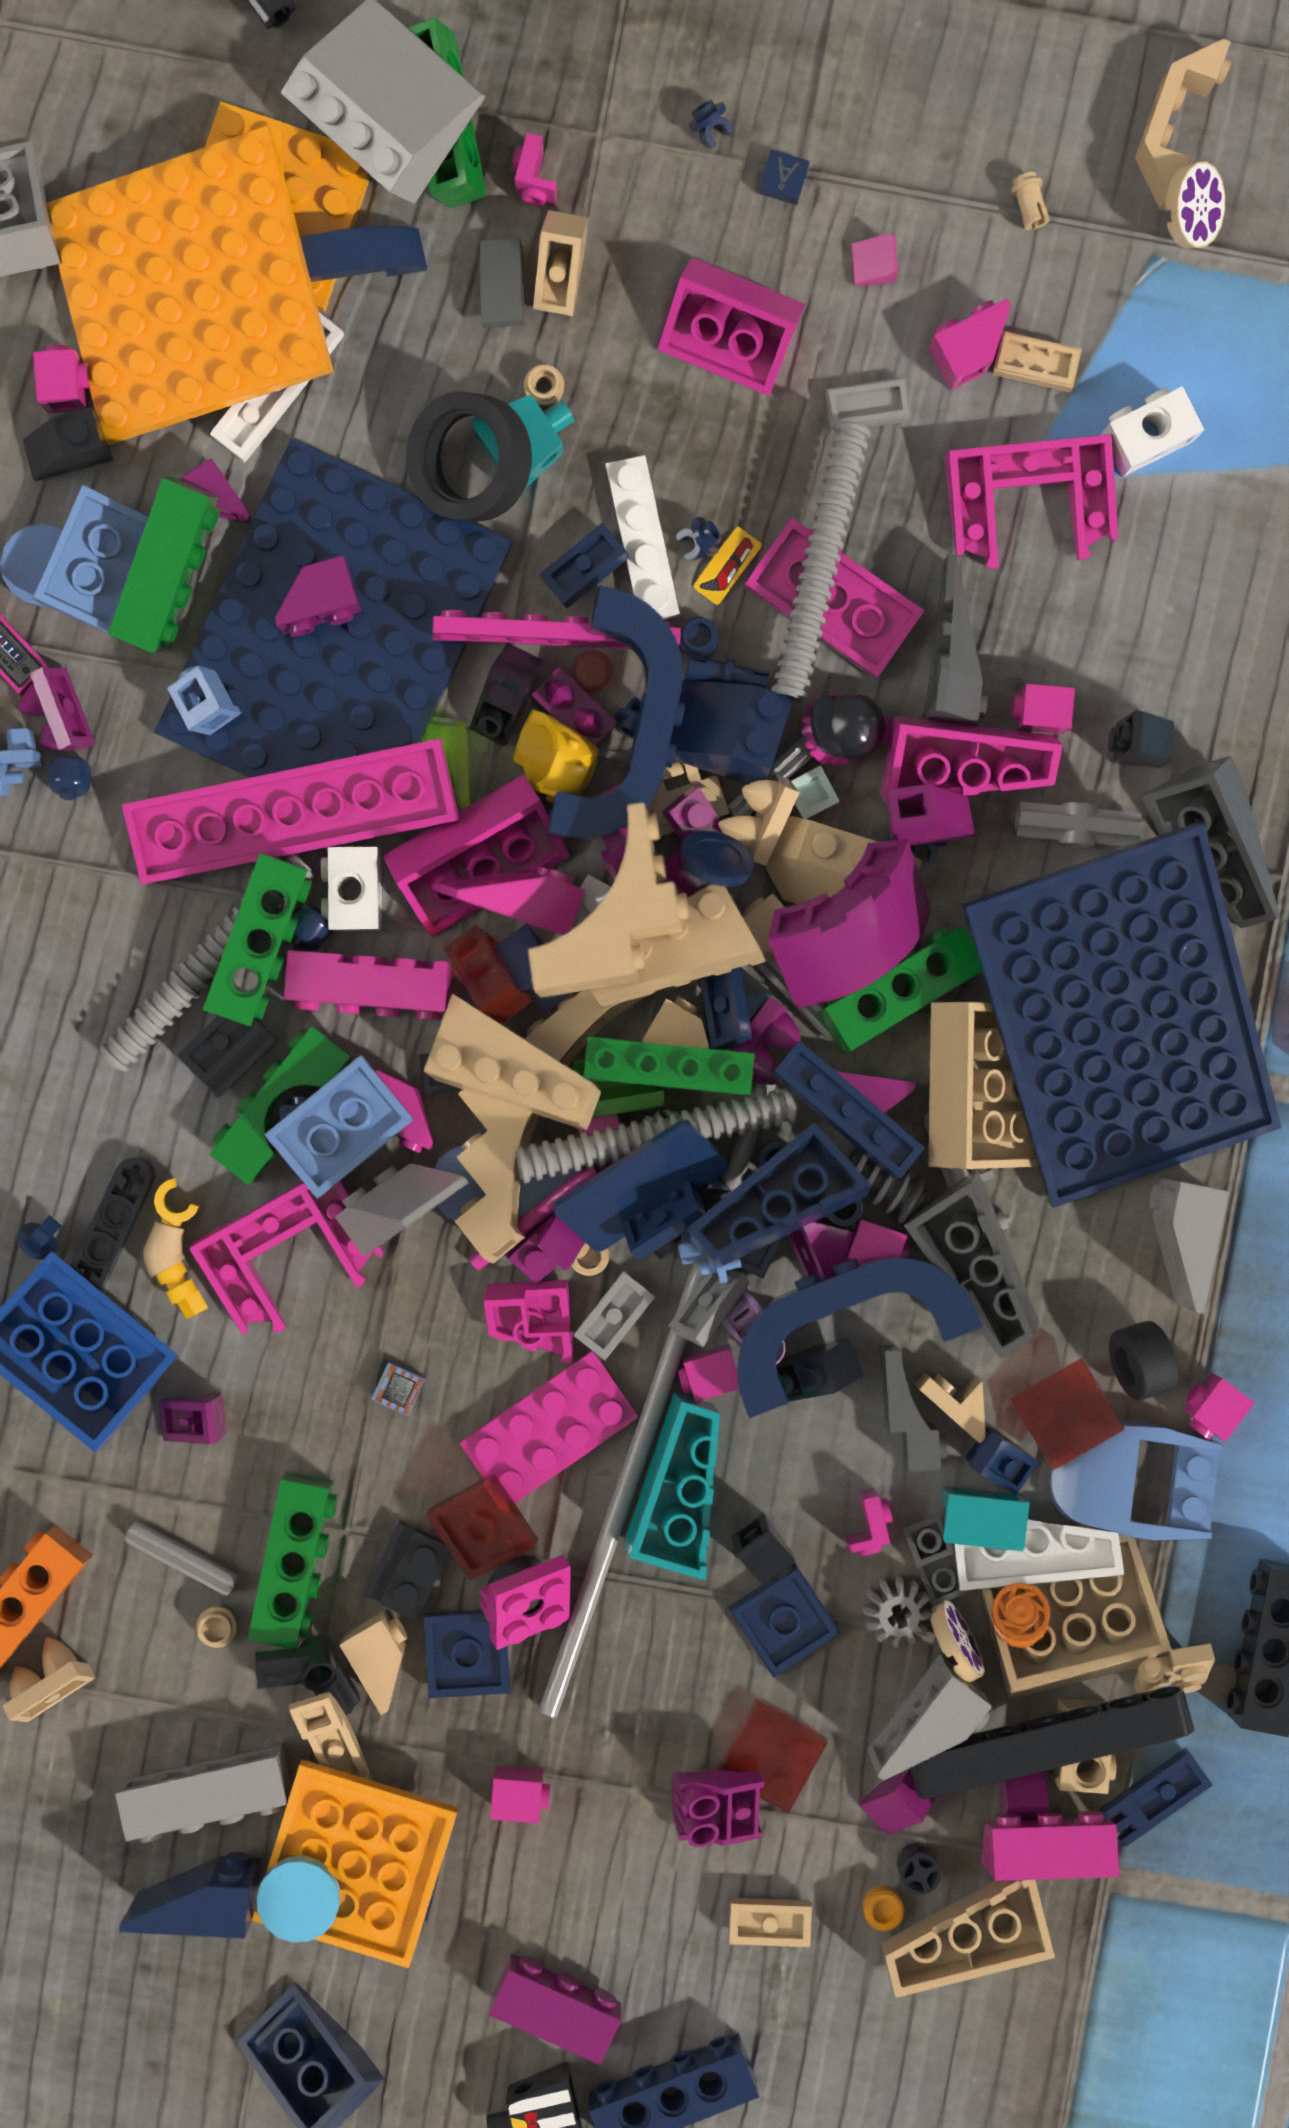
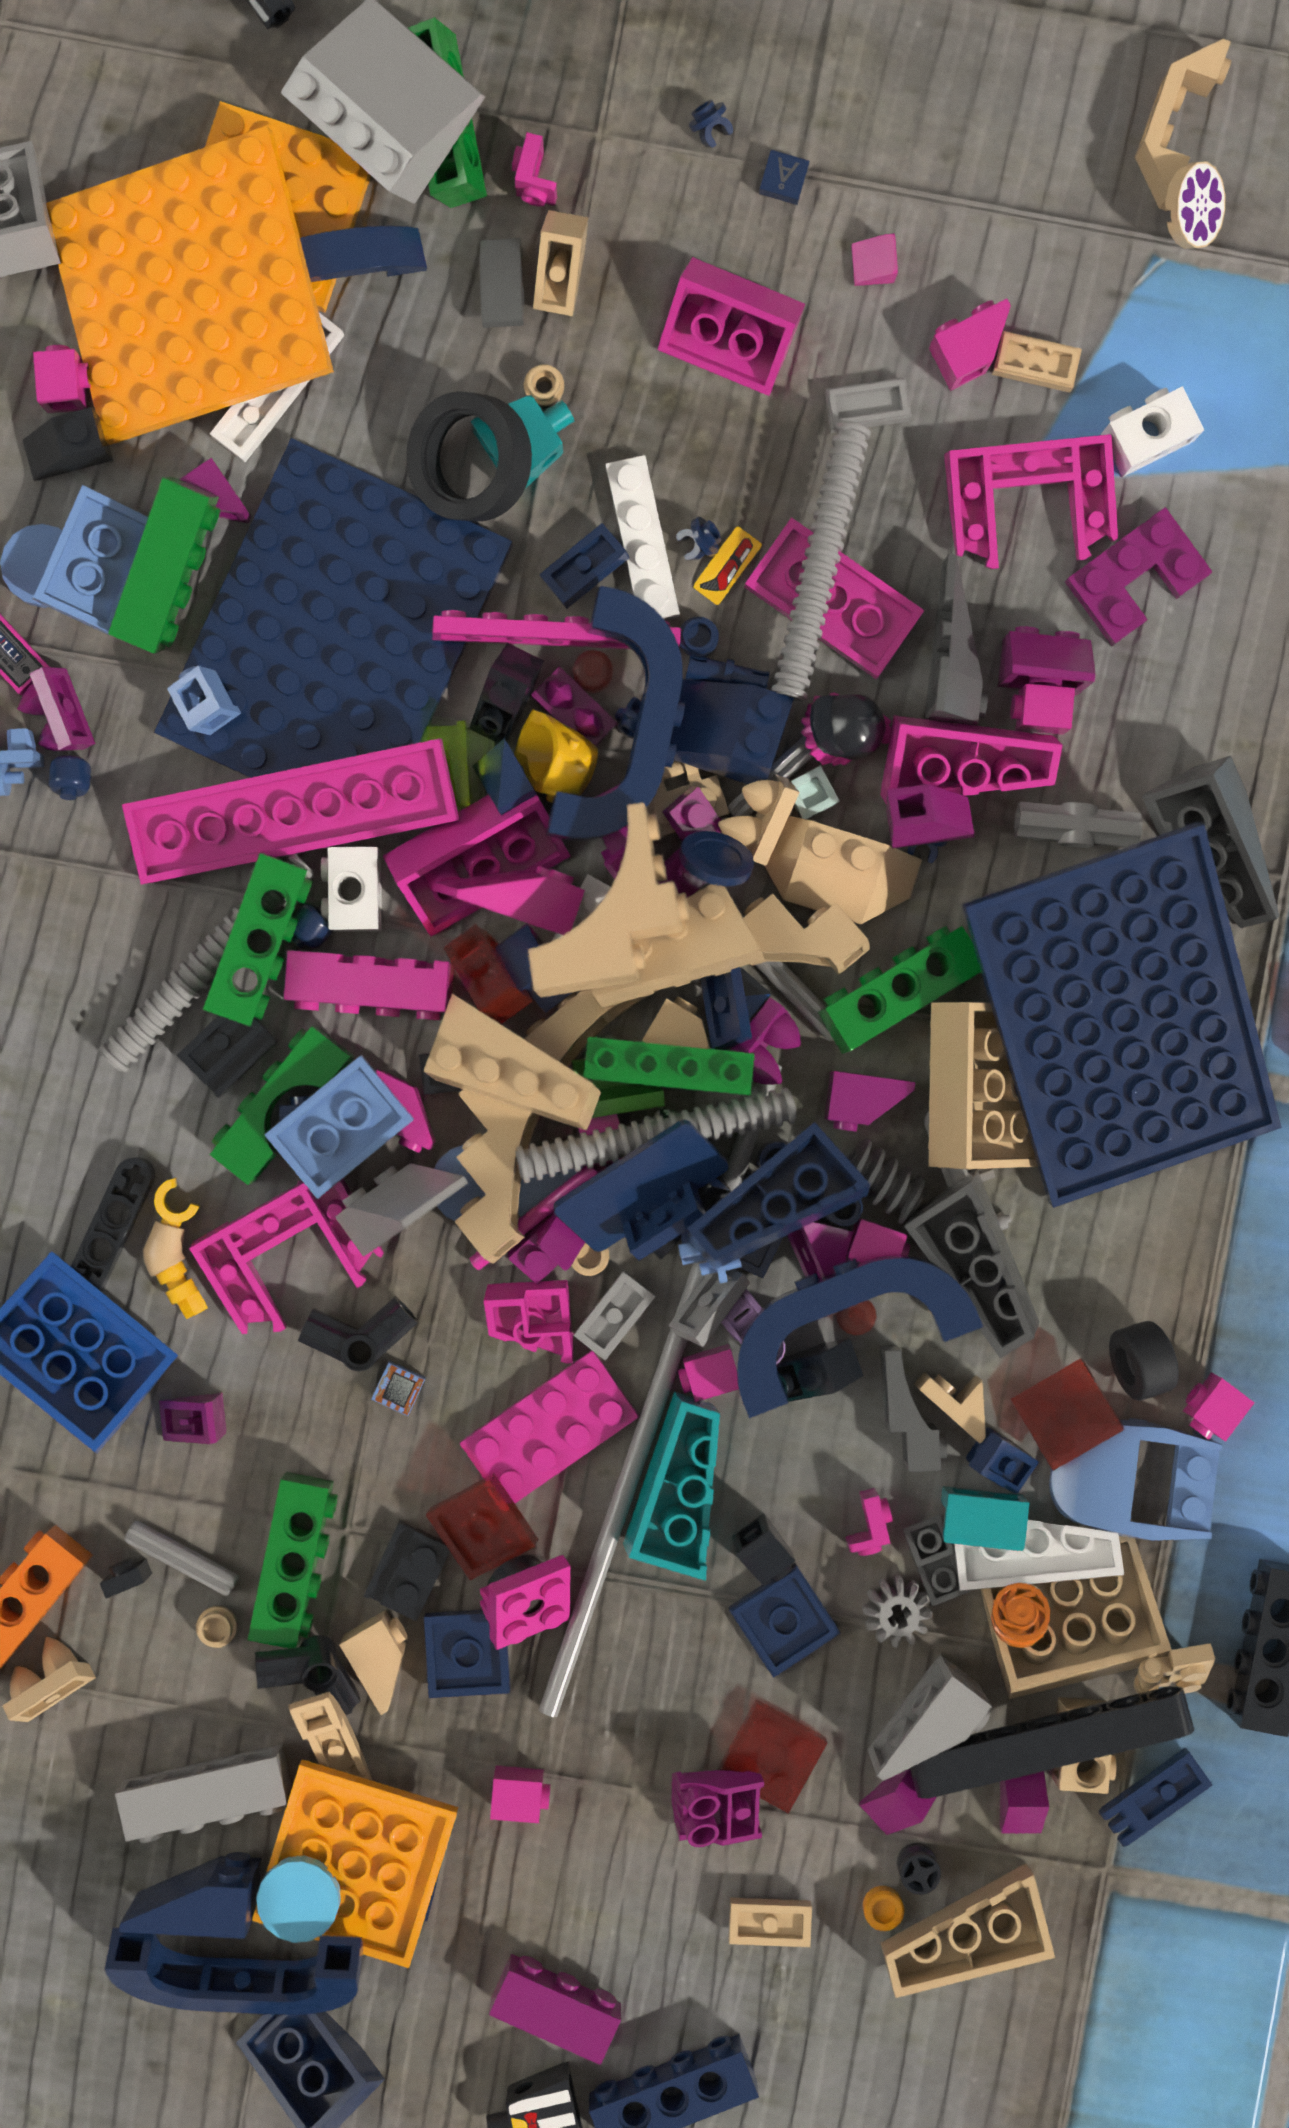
(38, 1239): dark blue plate -> none
(125, 1576): none -> black plate
(185, 1982): none -> dark blue arch
(318, 596): magenta slope -> none
(380, 1332): none -> black piece
(503, 778): none -> dark blue slope
(847, 1110): dark blue plate -> none
(857, 1318): none -> clear red piece
(858, 933): magenta panel -> none
(957, 1640): tile -> none
(1030, 200): tan pin -> none
(1046, 660): none -> magenta slope
(1050, 1847): dark pink slope -> none
(1141, 740): black slope -> none
(1153, 544): none -> magenta plate
(1189, 1233): light grey slope -> none

